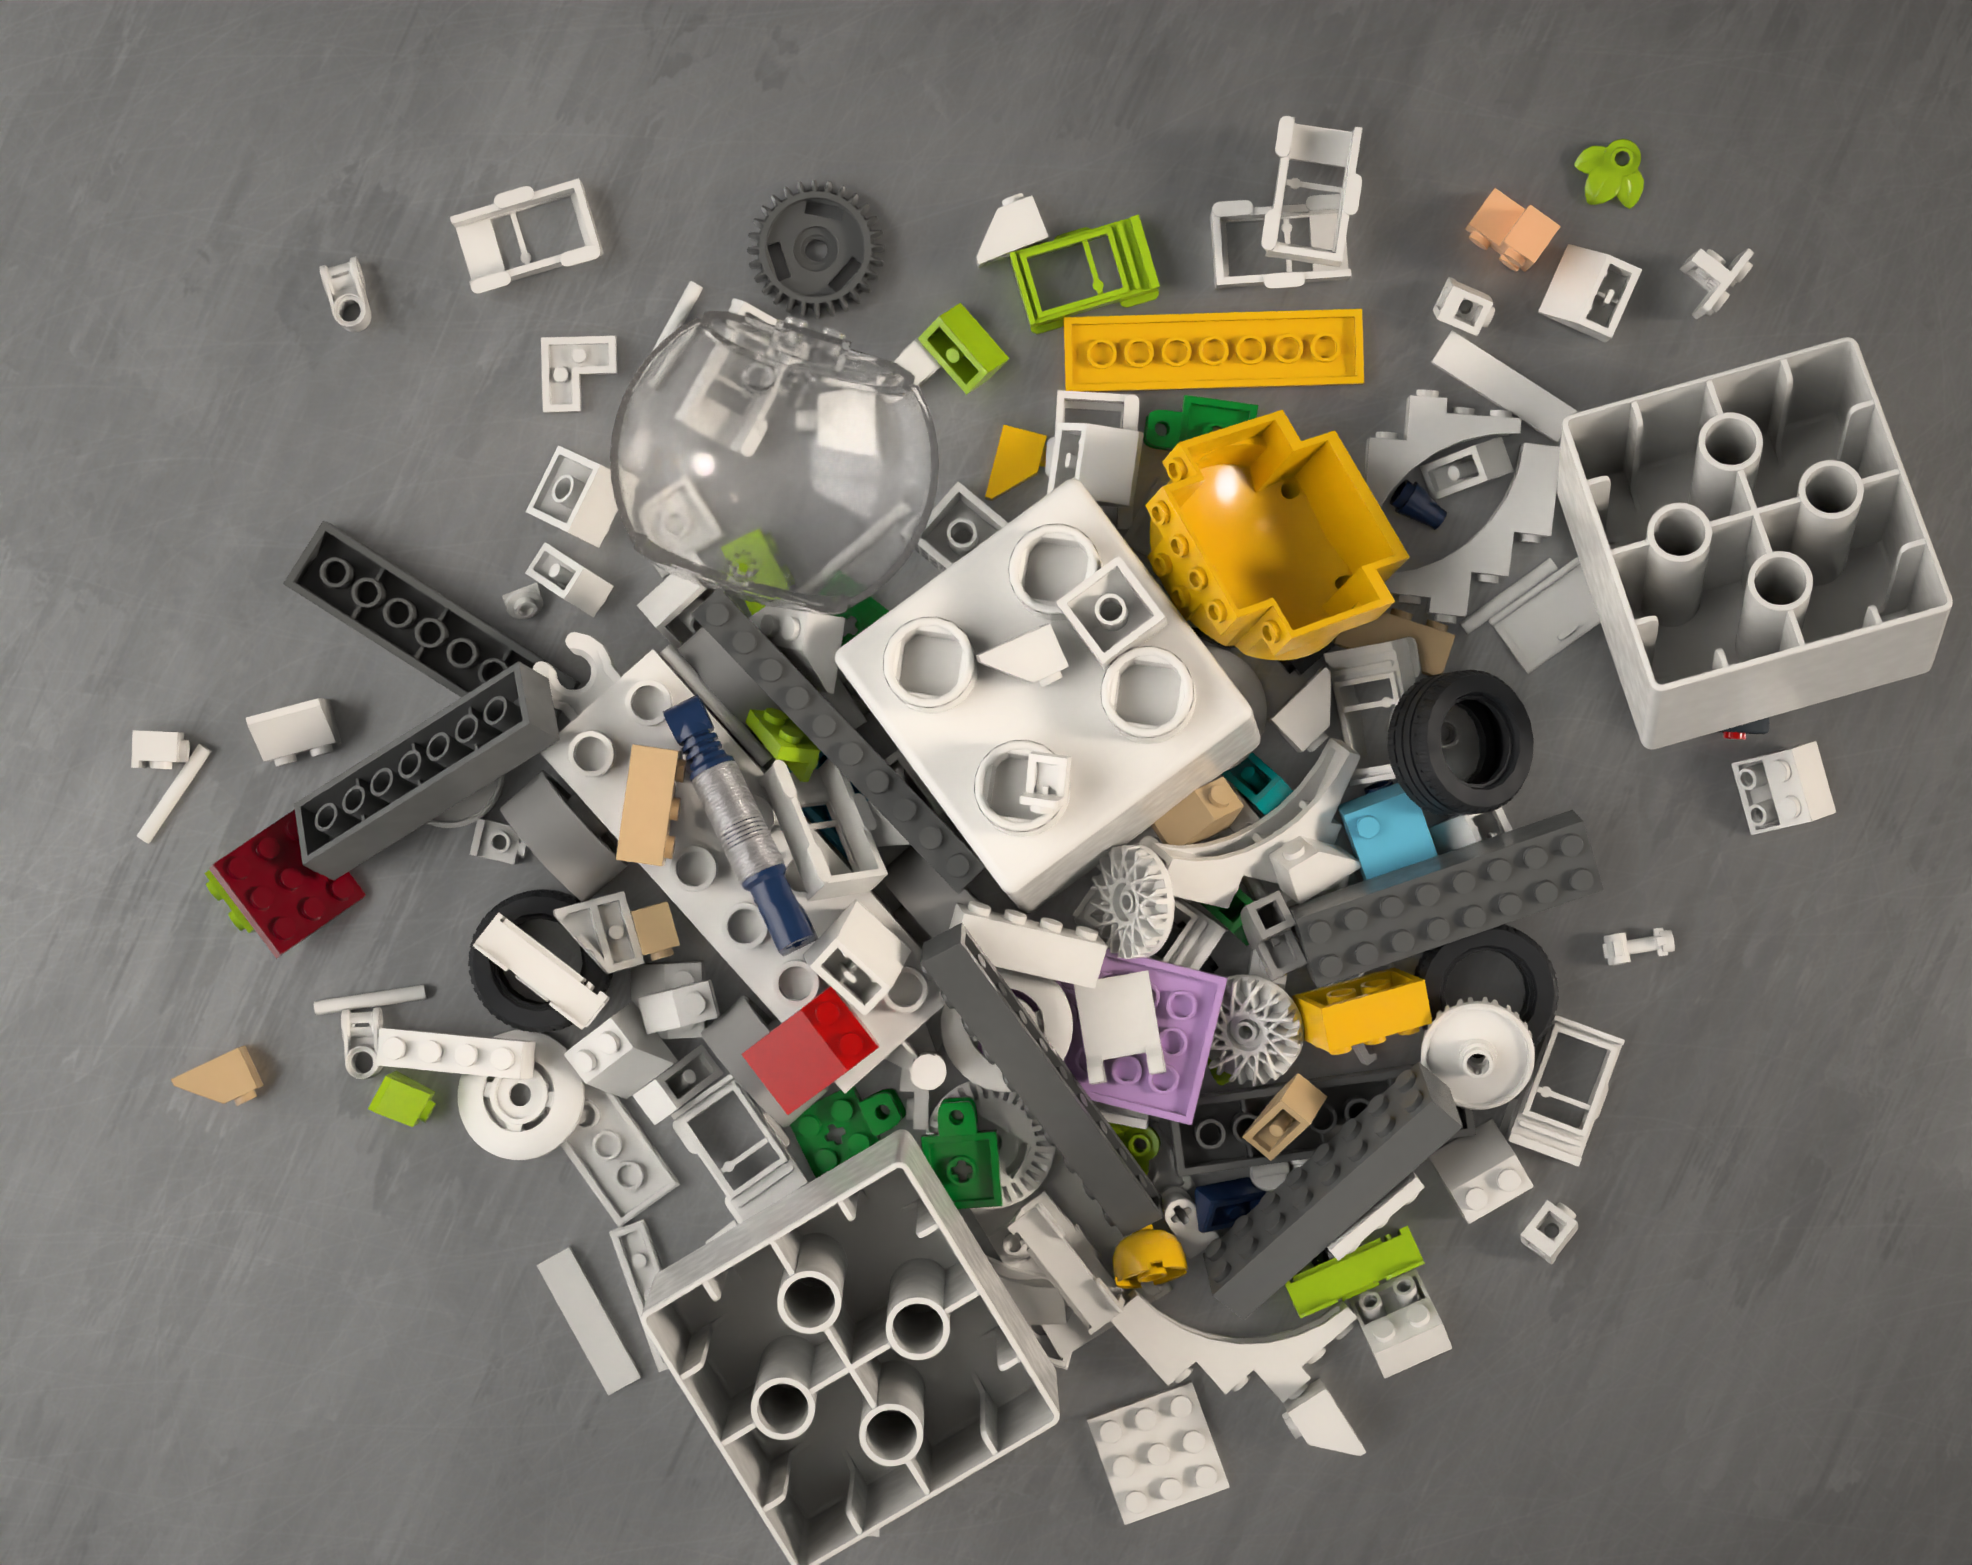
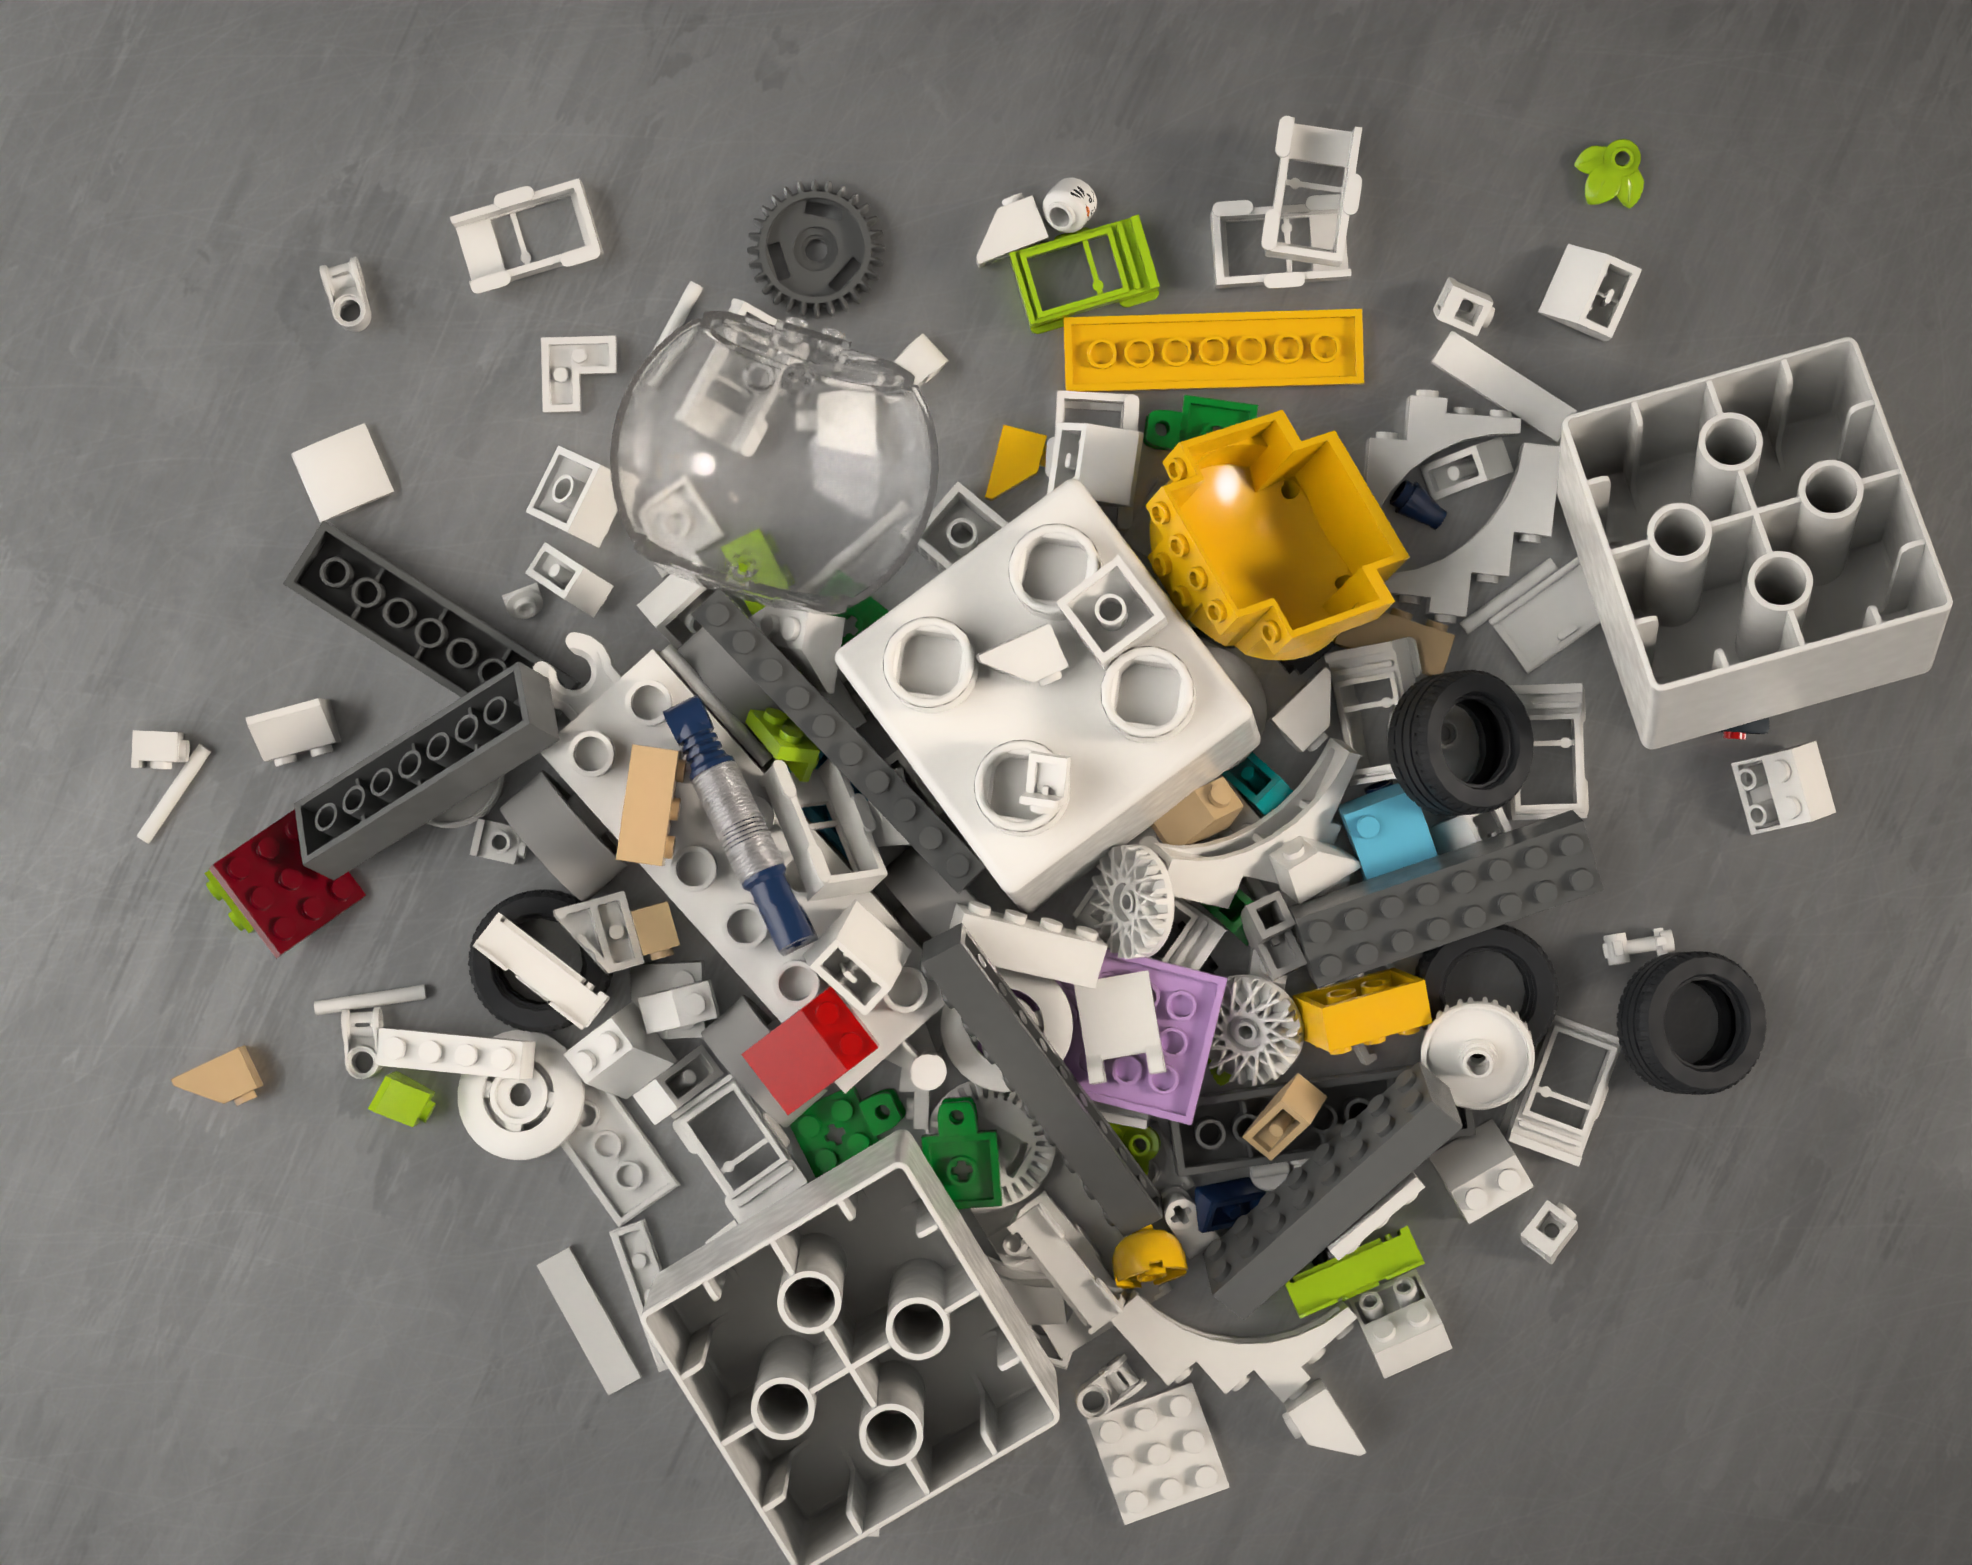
(342, 472): none -> white slope
(963, 348): lime brick -> none
(1069, 205): none -> white head
(1110, 1386): none -> white piece
(1511, 230): light nougat brick -> none
(1556, 703): none -> white piece
(1709, 272): white bracket -> none
(1739, 1023): none -> black tyre

